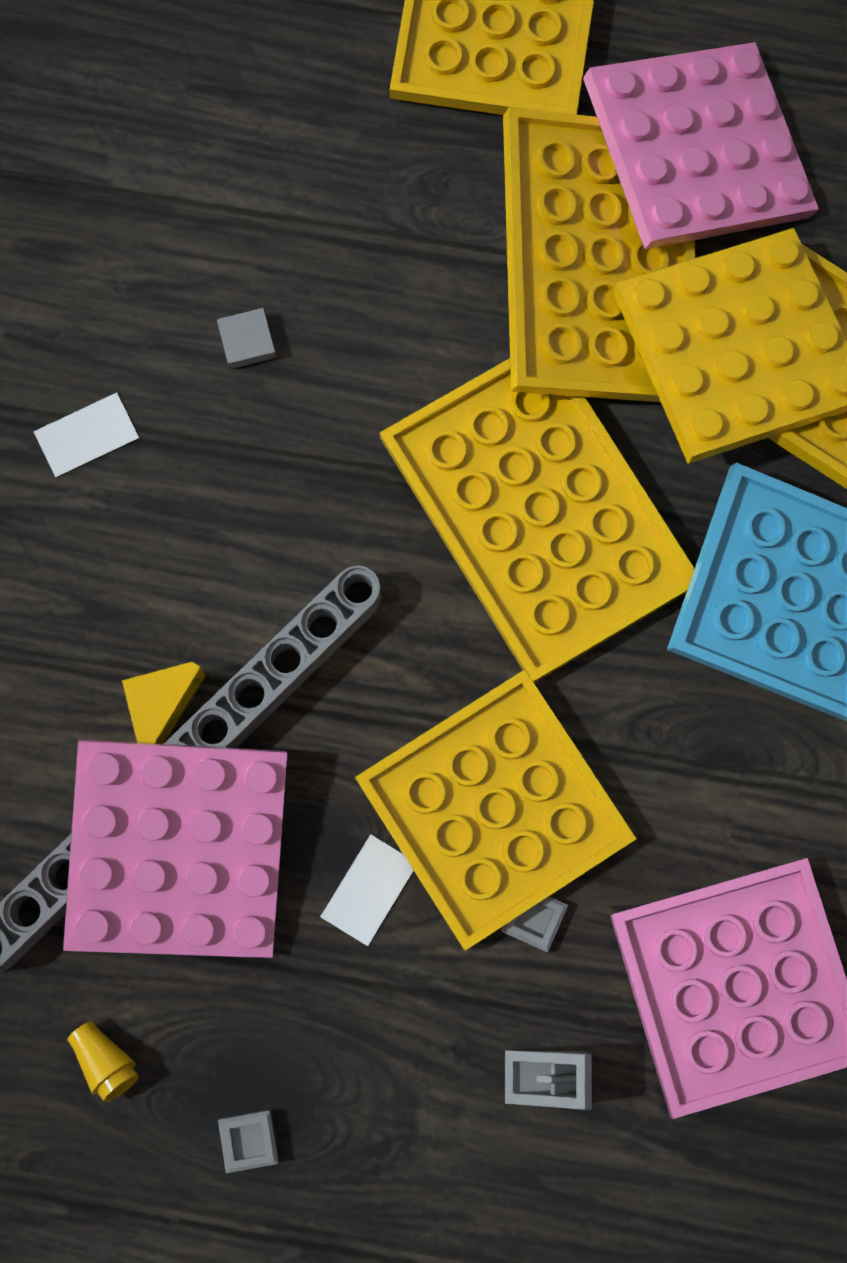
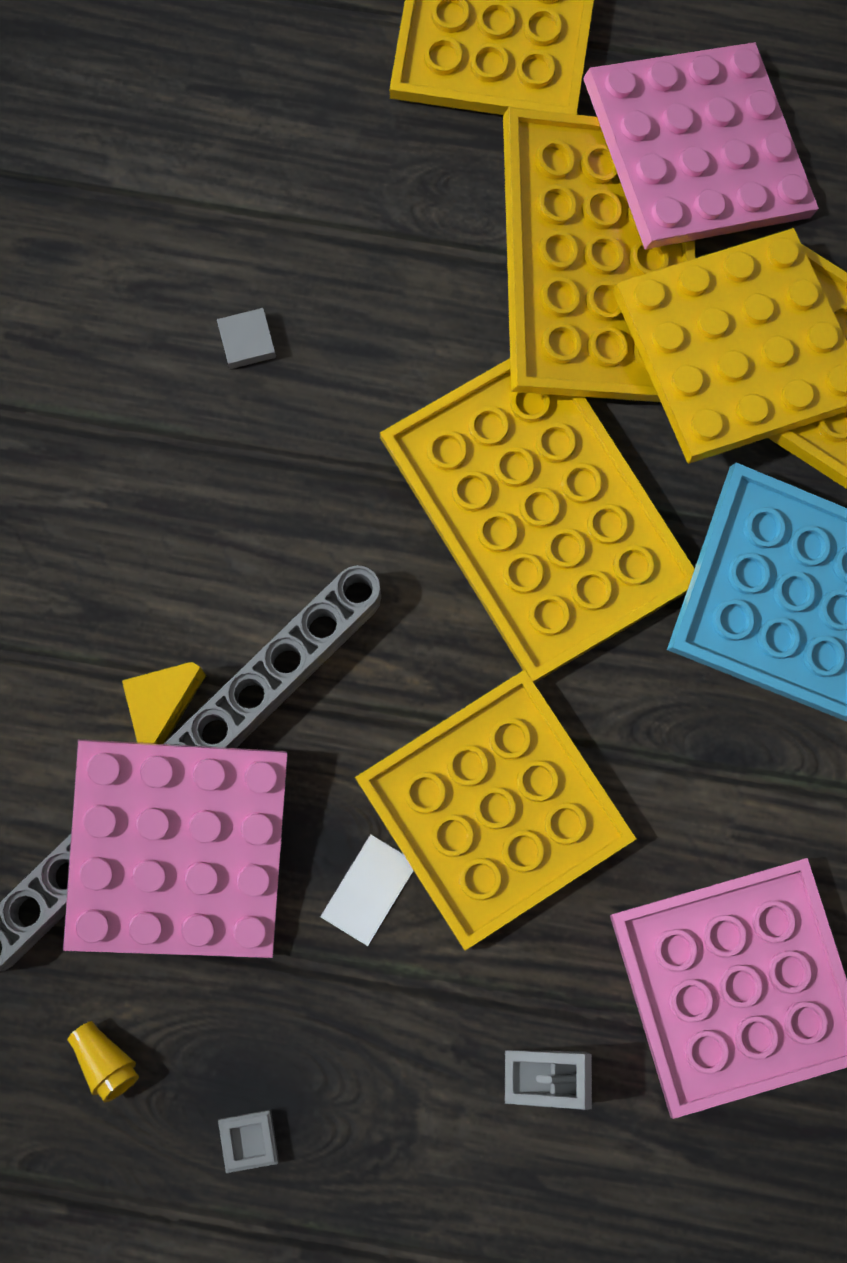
(86, 434): white sticker -> none
(537, 924): light grey tile -> none

